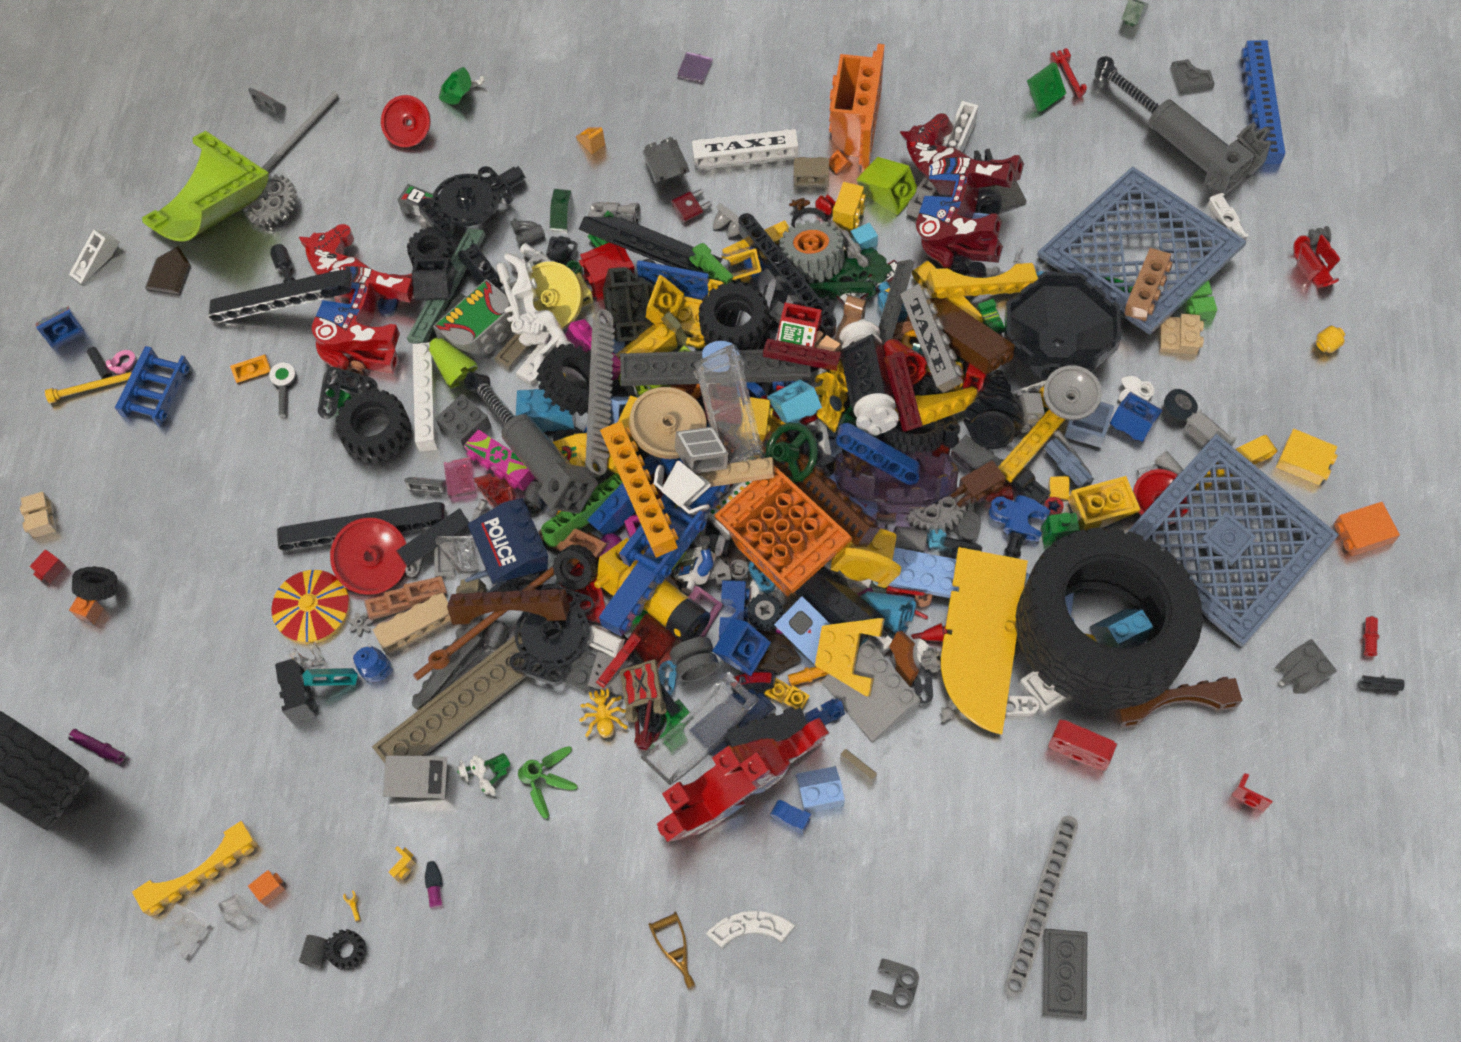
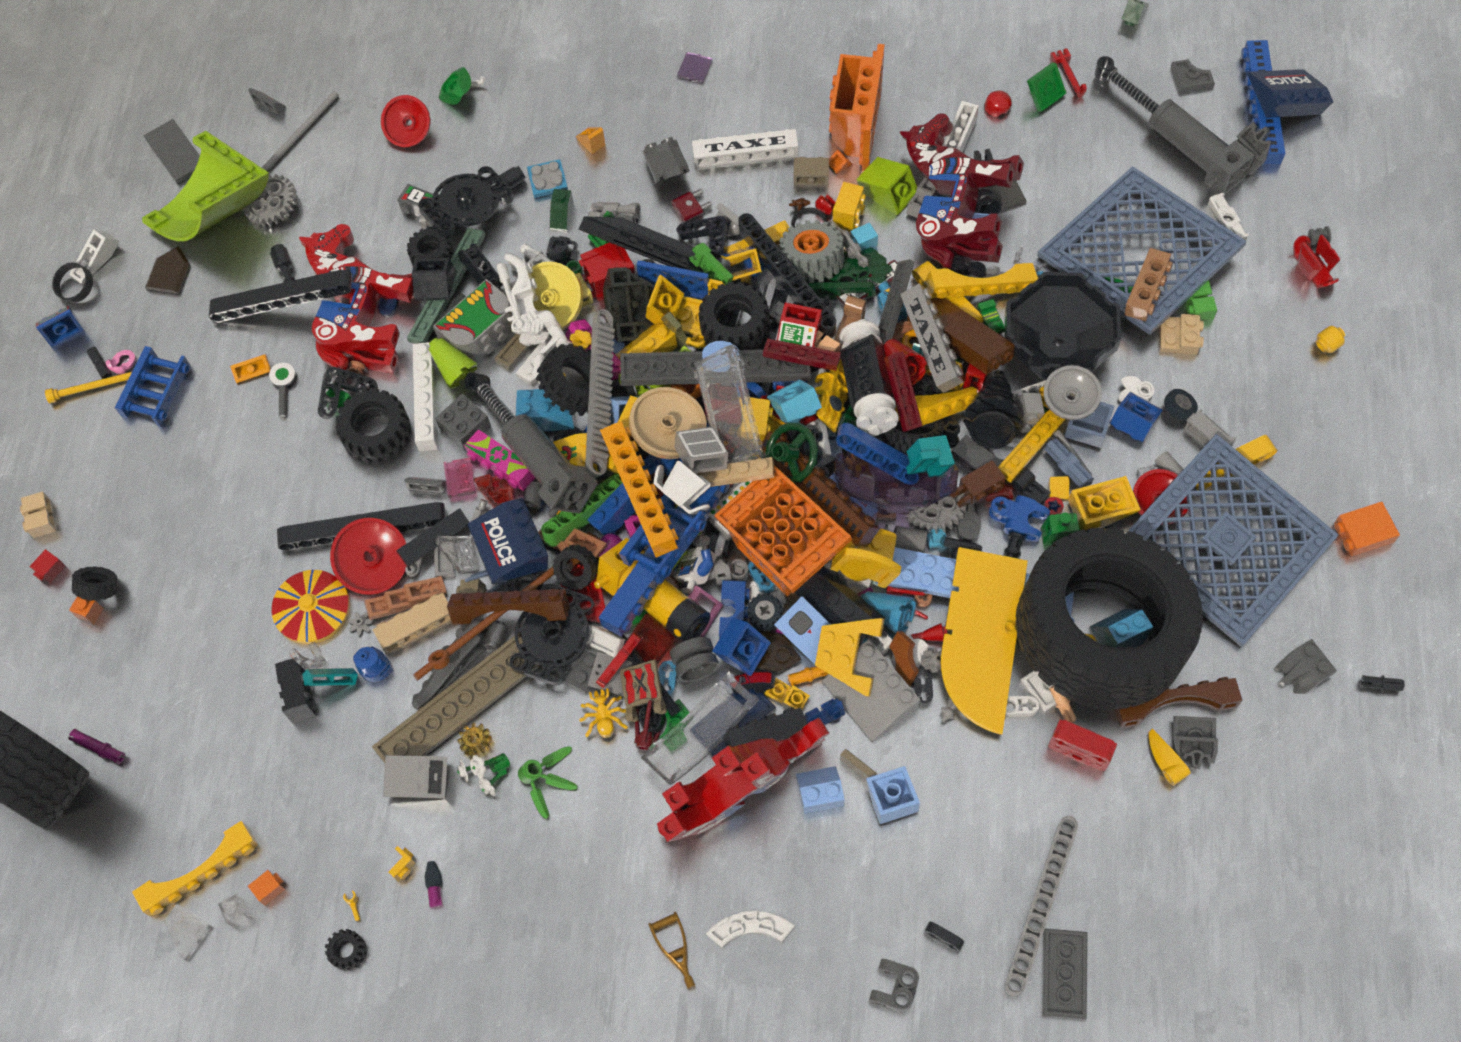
(86, 288): none -> black tyre
(173, 150): none -> dark grey tile
(313, 951): dark grey piece -> none
(480, 743): none -> clear yellow gear
(535, 231): dark grey plant -> none
(546, 178): none -> light grey piece
(581, 338): none -> yellow plant
(685, 232): none -> black beam
(791, 816): blue leg -> none
(892, 795): none -> light blue slope
(930, 455): none -> teal plate
(944, 936): none -> black beam
(998, 103): none -> red hair
(1063, 705): none -> light nougat axle
(1169, 762): none -> yellow piece
(1195, 738): none -> dark grey plate
(1248, 796): red piece -> none
(1289, 93): none -> dark blue slope
(1307, 457): yellow brick -> none
(1371, 636): red axle -> none

